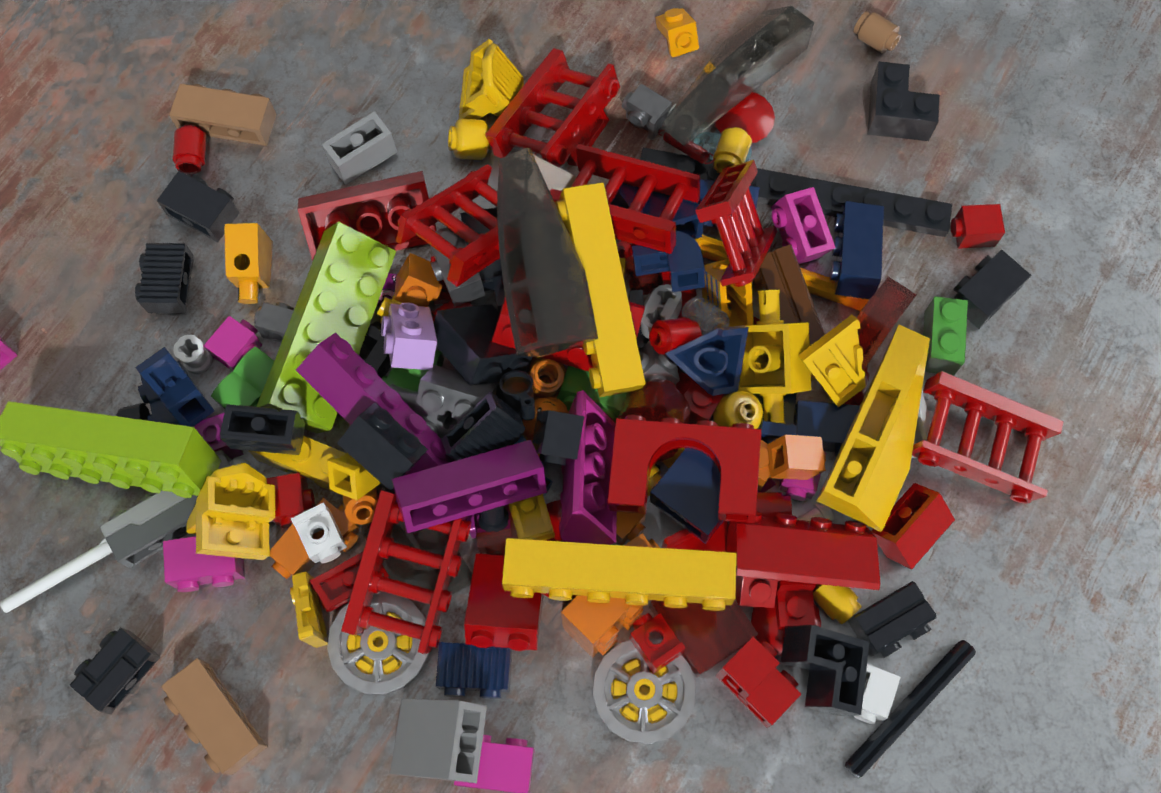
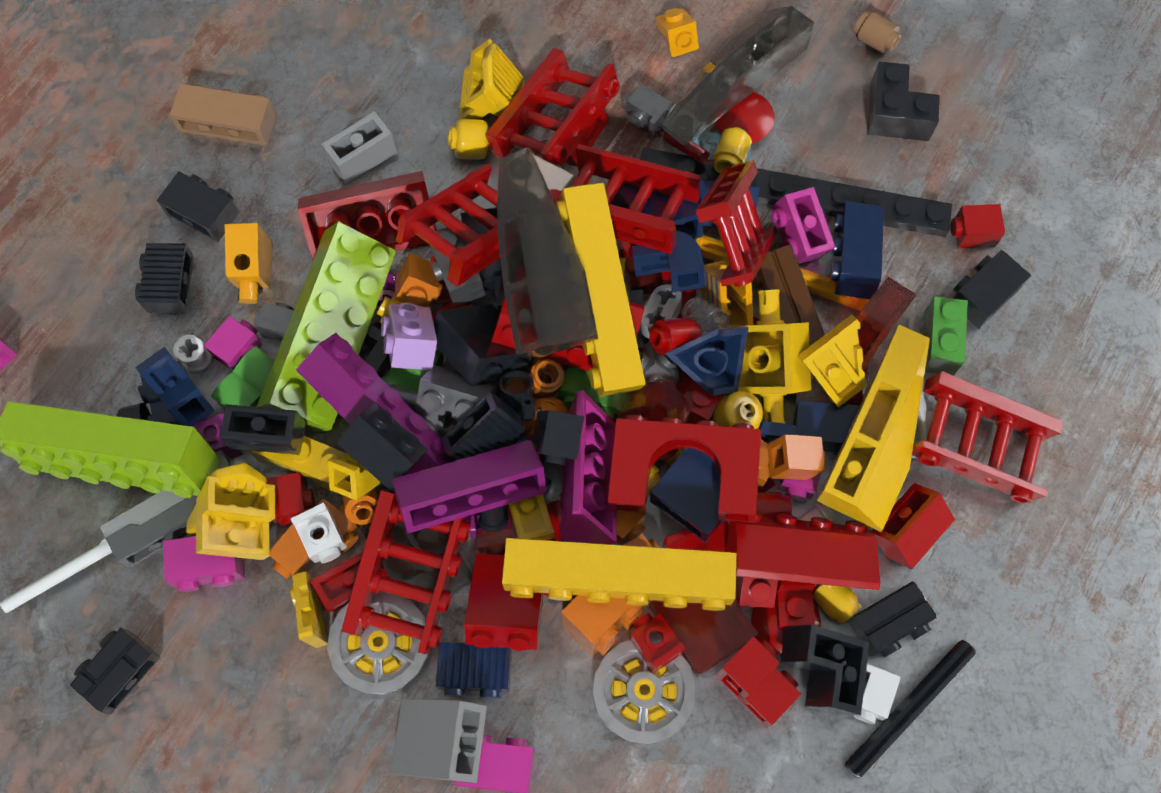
(189, 149): red brick -> none
(212, 718): medium nougat brick -> none

